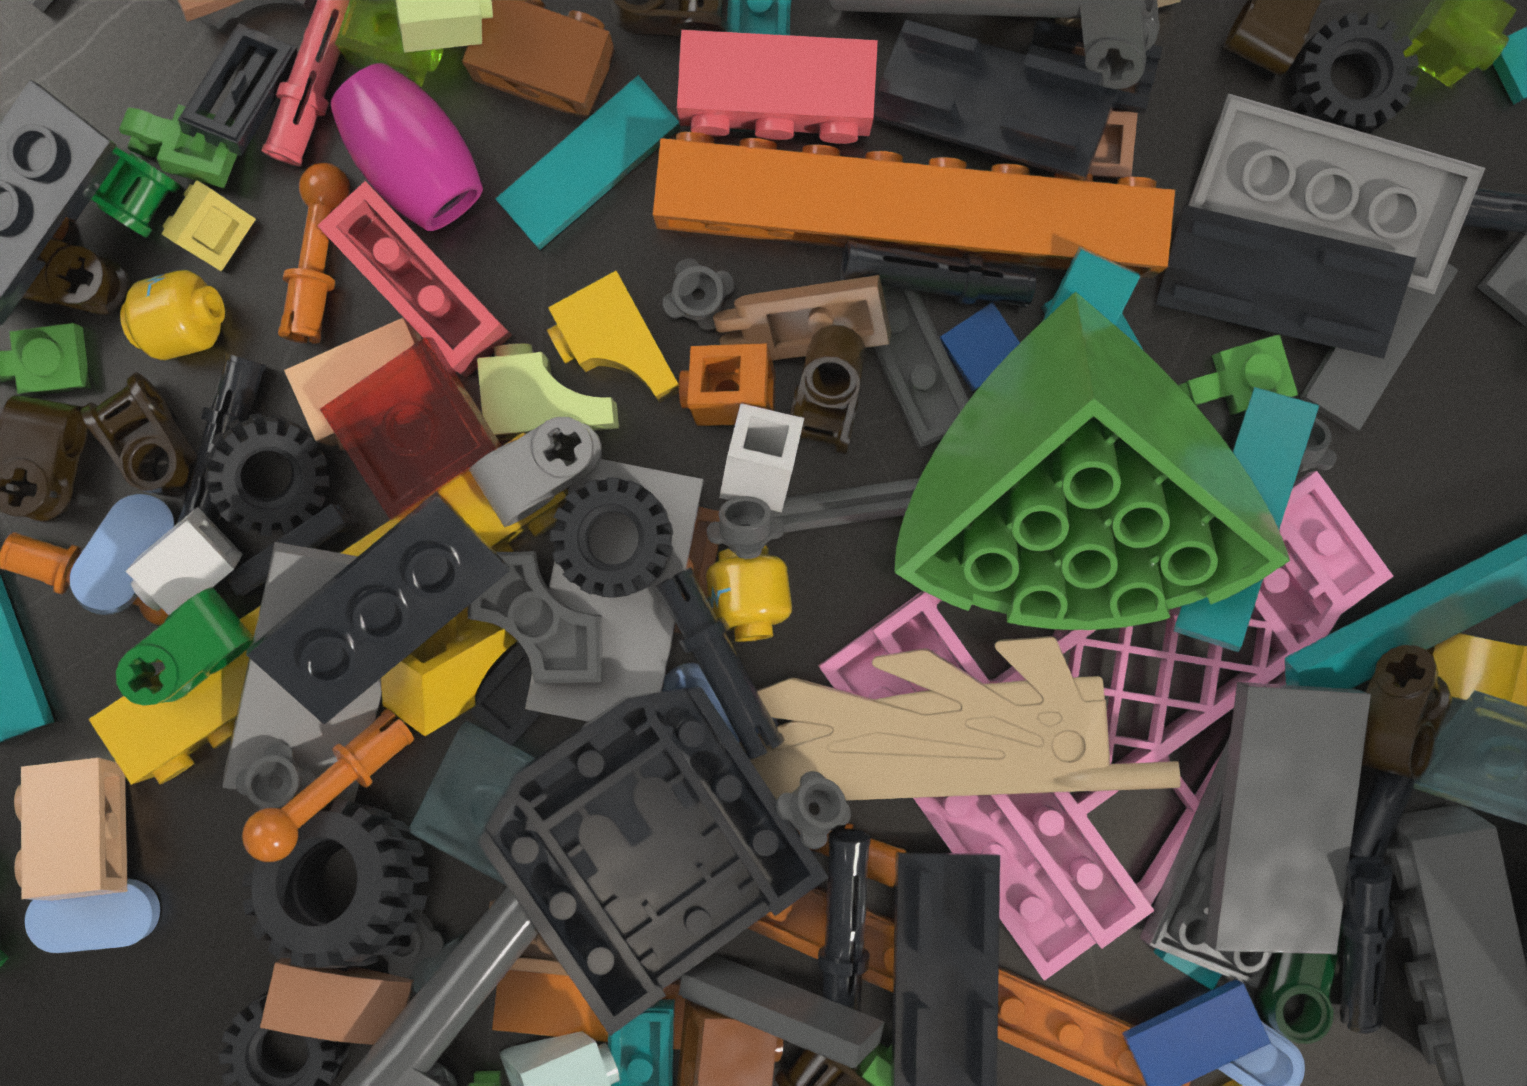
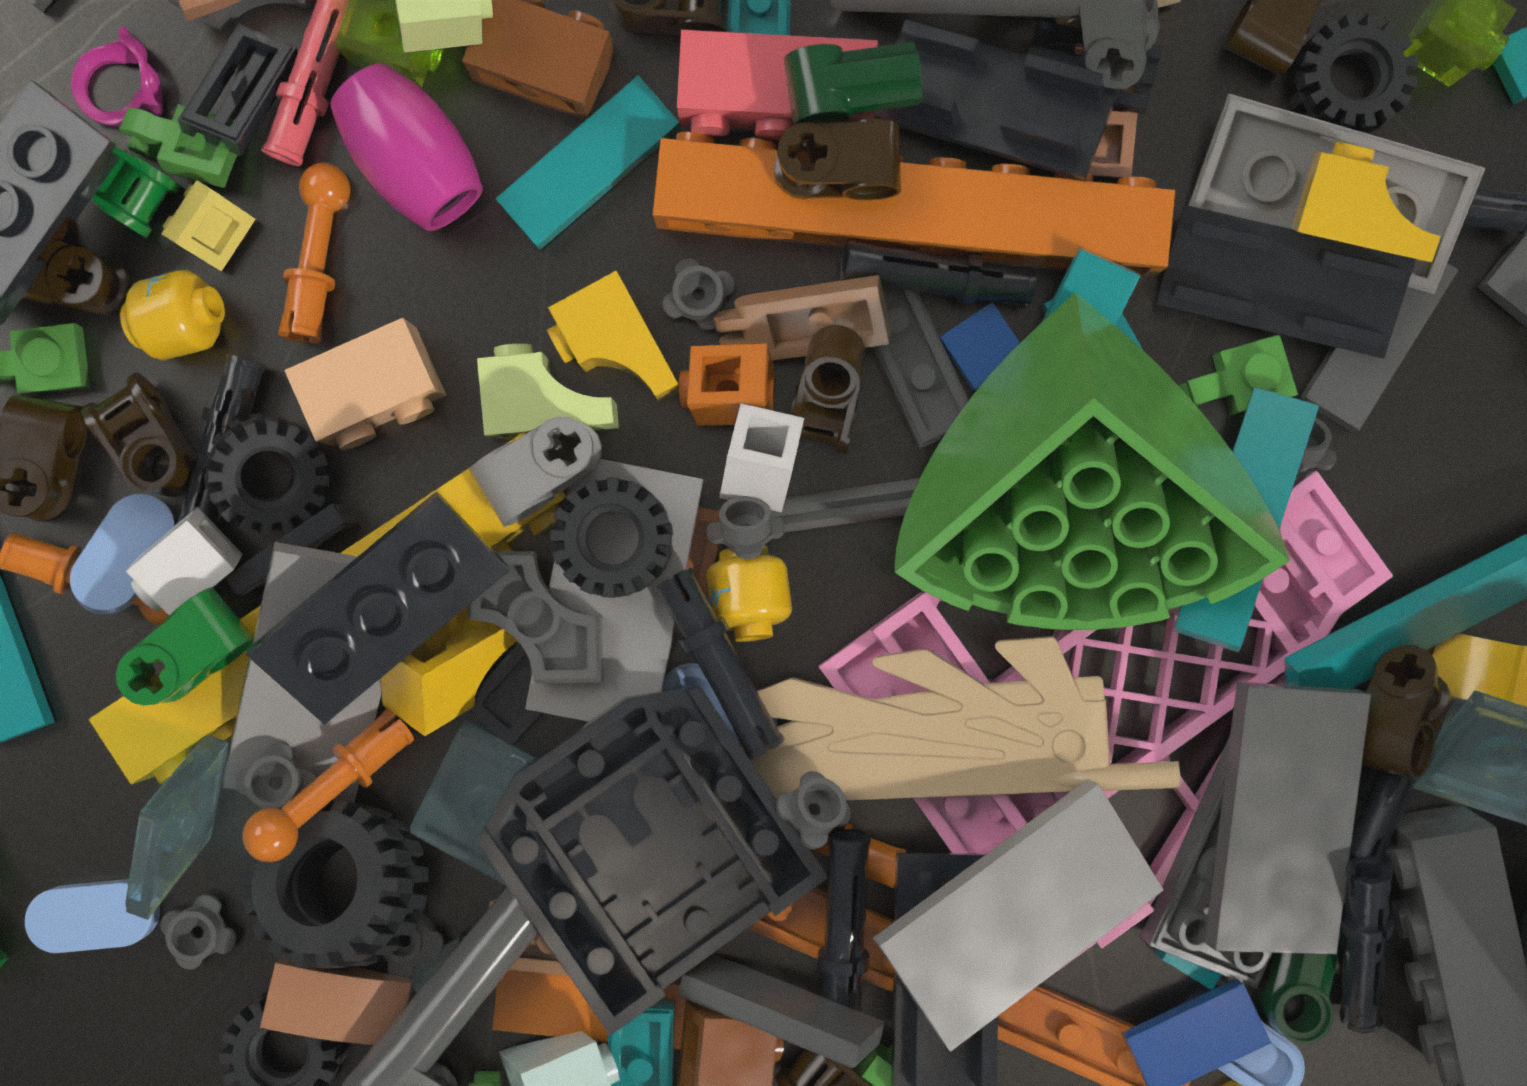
(71, 830): light nougat brick -> none
(121, 51): none -> dark pink piece
(175, 826): none -> clear light blue tile
(179, 933): none -> dark grey plate
(410, 428): clear red tile -> none
(414, 279): coral brick -> none
(835, 84): none -> dark green piece
(849, 158): none -> dark brown piece
(1019, 914): none -> light grey tile
(1350, 203): none -> yellow arch

